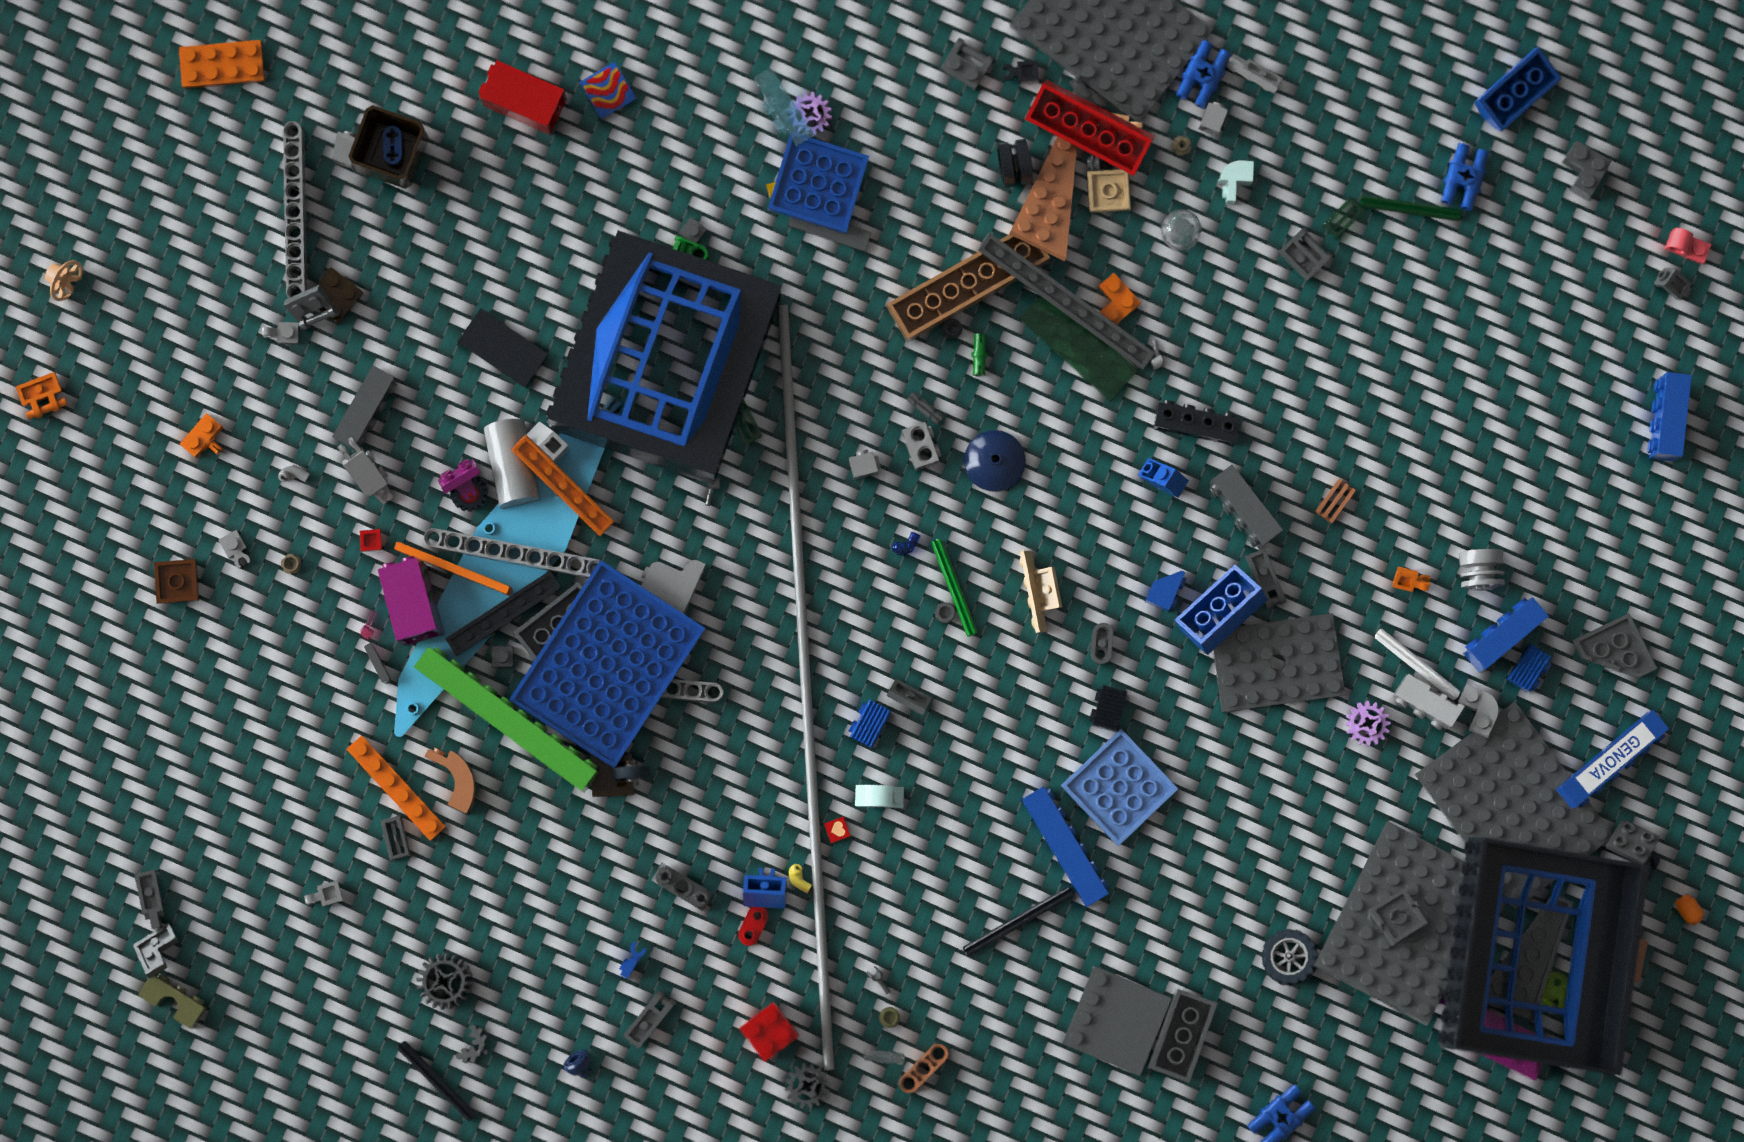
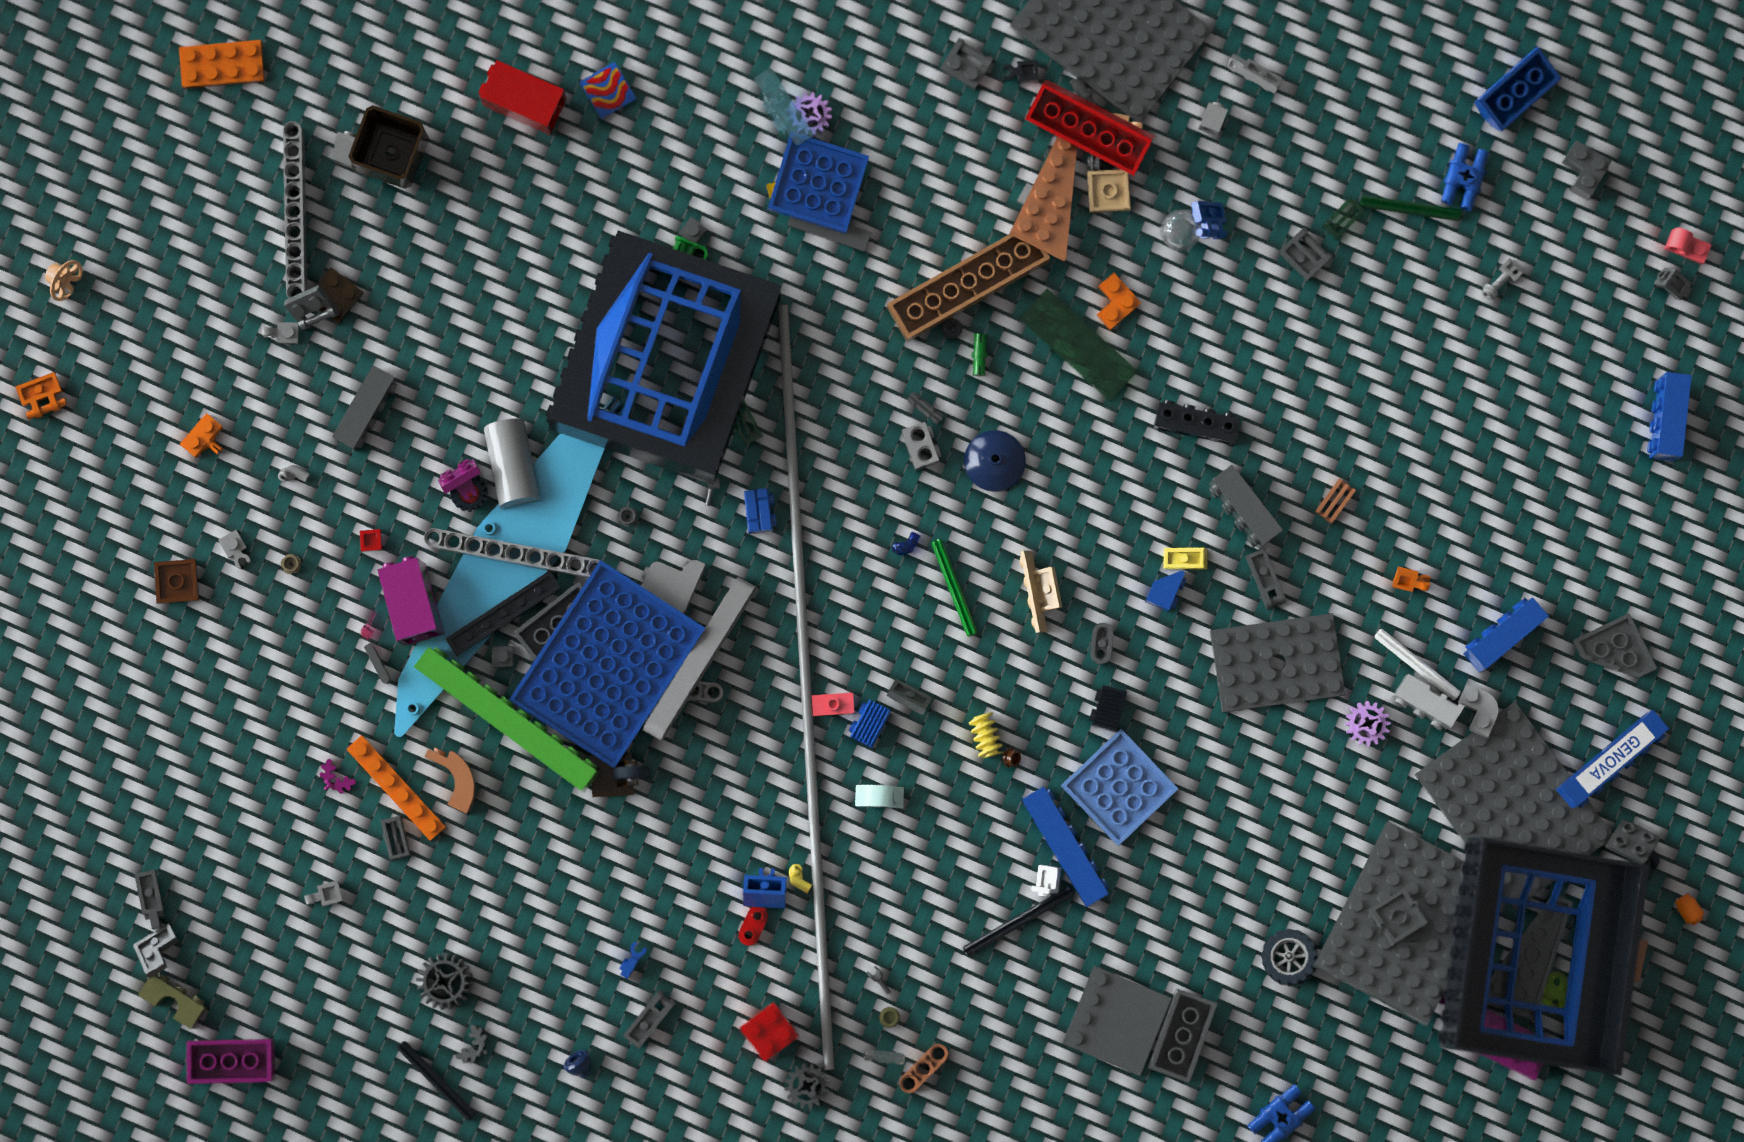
(230, 1061): none -> magenta brick
(328, 768): none -> magenta animal
(365, 472): light grey hinge -> none
(398, 145): blue beam -> none
(454, 569): orange tile -> none
(502, 348): black tile -> none
(548, 442): light grey slope -> none
(562, 485): orange tile -> none
(627, 511): none -> dark grey plate
(668, 879): dark grey piece -> none
(699, 658): none -> light grey beam
(759, 511): none -> blue brick
(833, 704): none -> coral plate
(837, 829): red tile -> none
(864, 464): light grey brick -> none
(945, 612): dark grey tile -> none
(985, 736): none -> light yellow piece
(1011, 757): none -> reddish brown plate
(1018, 163): black wheel -> none
(1047, 880): none -> white bracket
(1065, 301): dark grey plate -> none
(1157, 361): light grey hand -> none
(1163, 477): blue slope -> none
(1176, 145): dark tan plate -> none
(1185, 558): none -> light yellow slope
(1193, 74): blue pin -> none
(1207, 214): none -> blue plate
(1221, 609): blue brick -> none
(1235, 174): light aqua brick -> none
(1481, 569): light grey wheel -> none
(1490, 291): none -> light grey hinge
(1529, 668): blue brick -> none

